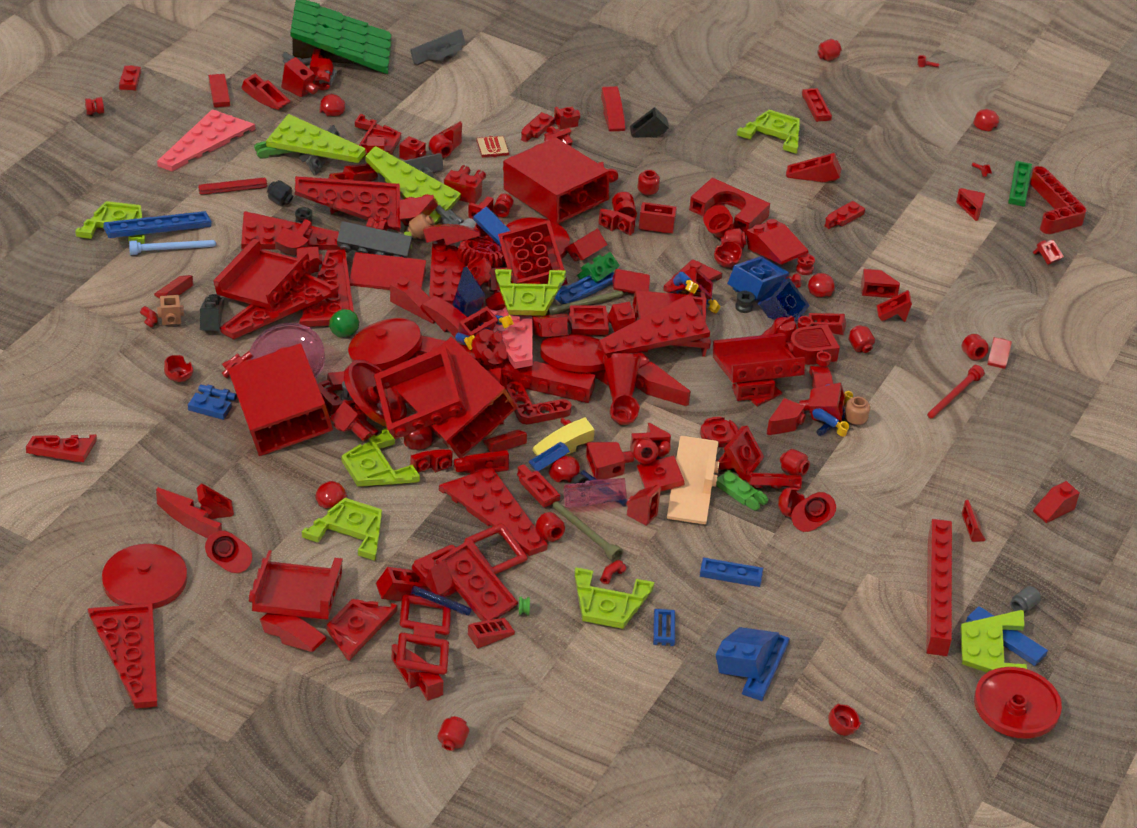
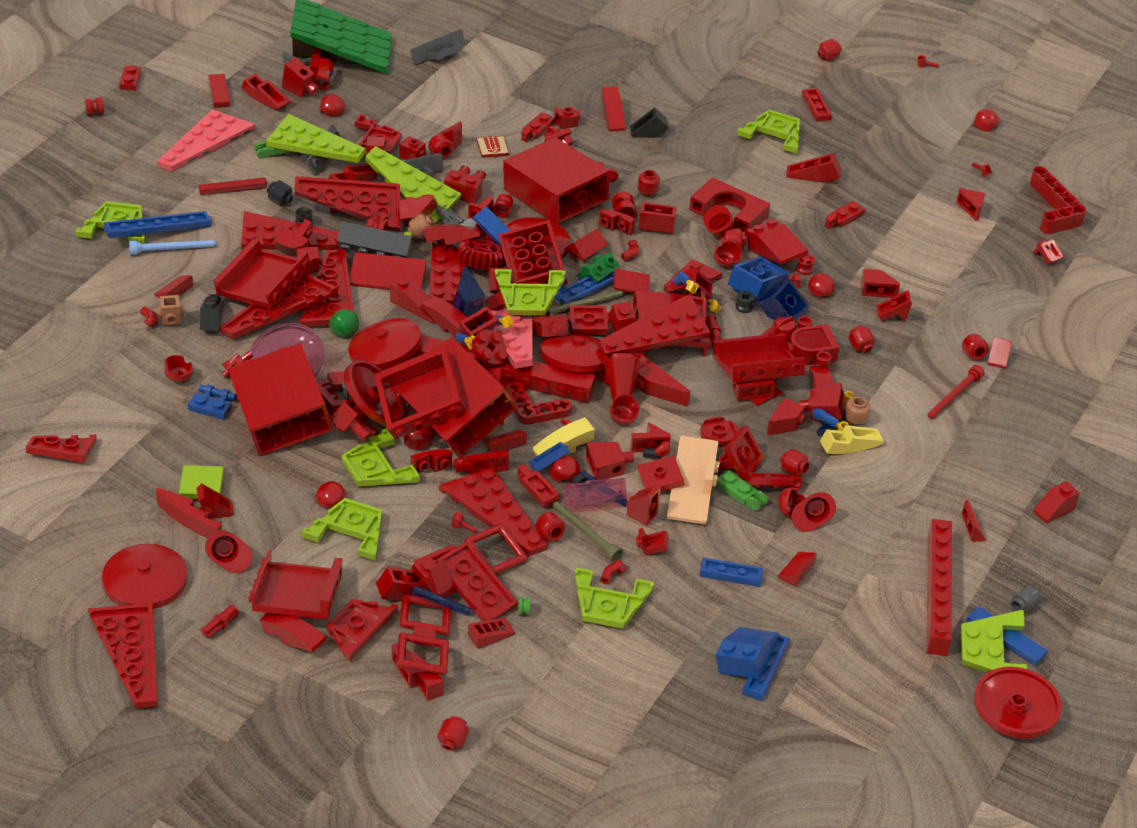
(194, 475): none -> lime tile
(220, 621): none -> red axle
(458, 522): none -> red hand
(480, 270): red plate -> none
(632, 252): none -> red arm
(649, 455): red head -> none
(653, 542): none -> red bracket
(664, 639): blue tile -> none
(715, 330): none -> red pin
(798, 567): none -> red slope
(836, 322): red slope -> none
(843, 720): red hair -> none
(851, 440): none -> light yellow slope
(1020, 183): green tile -> none

